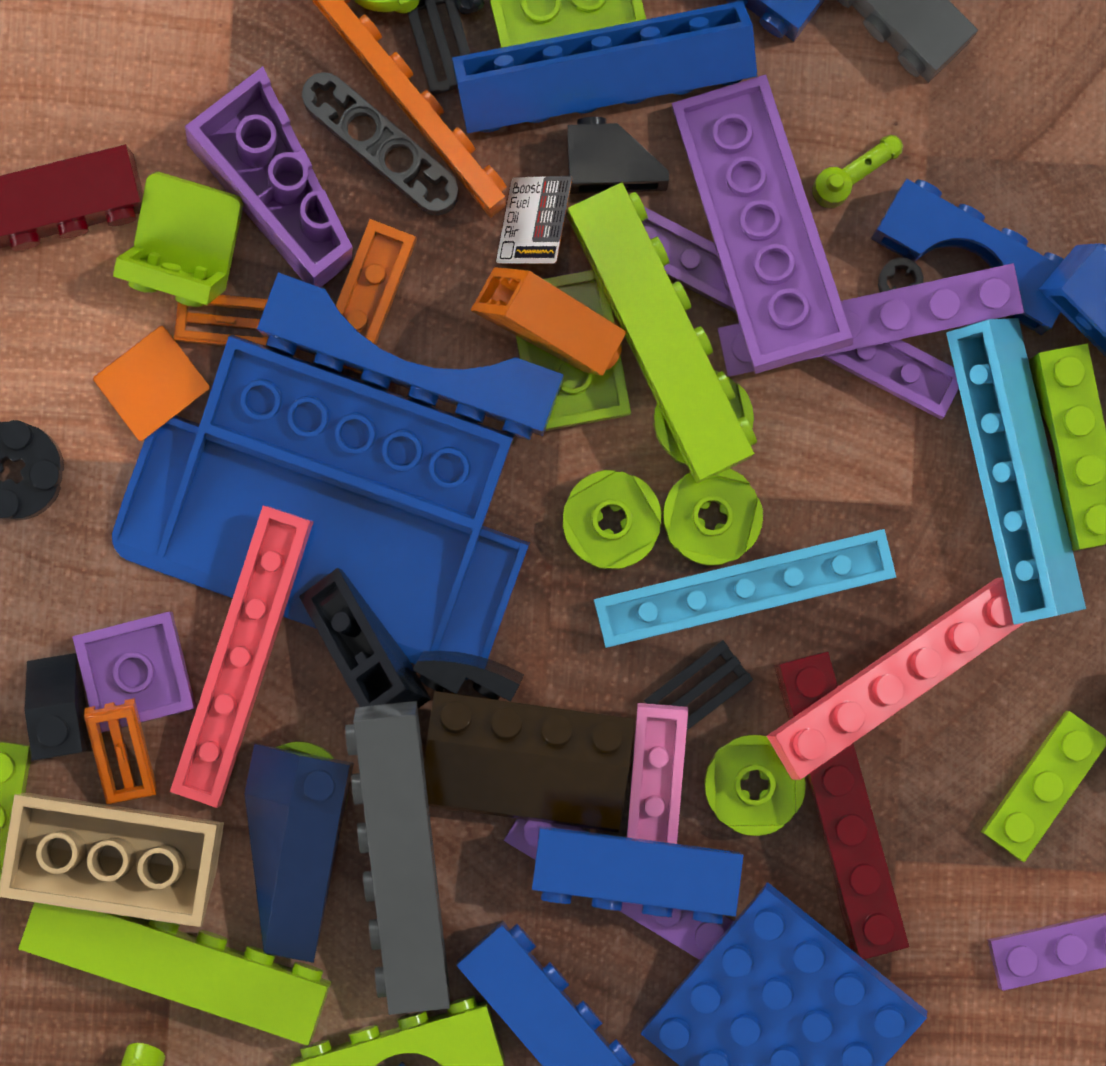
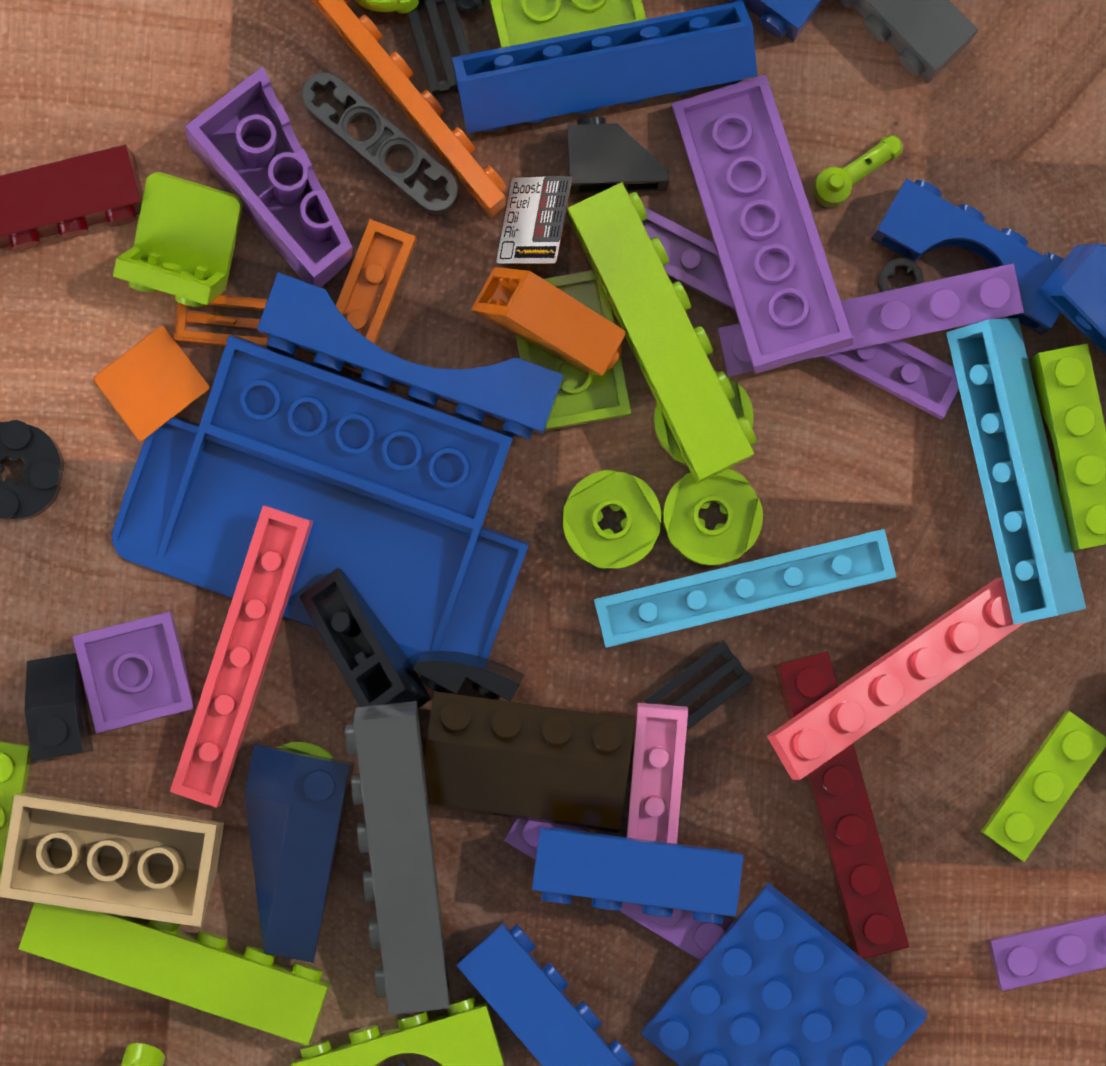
(112, 714): orange tile -> none
(733, 805): lime plate -> none

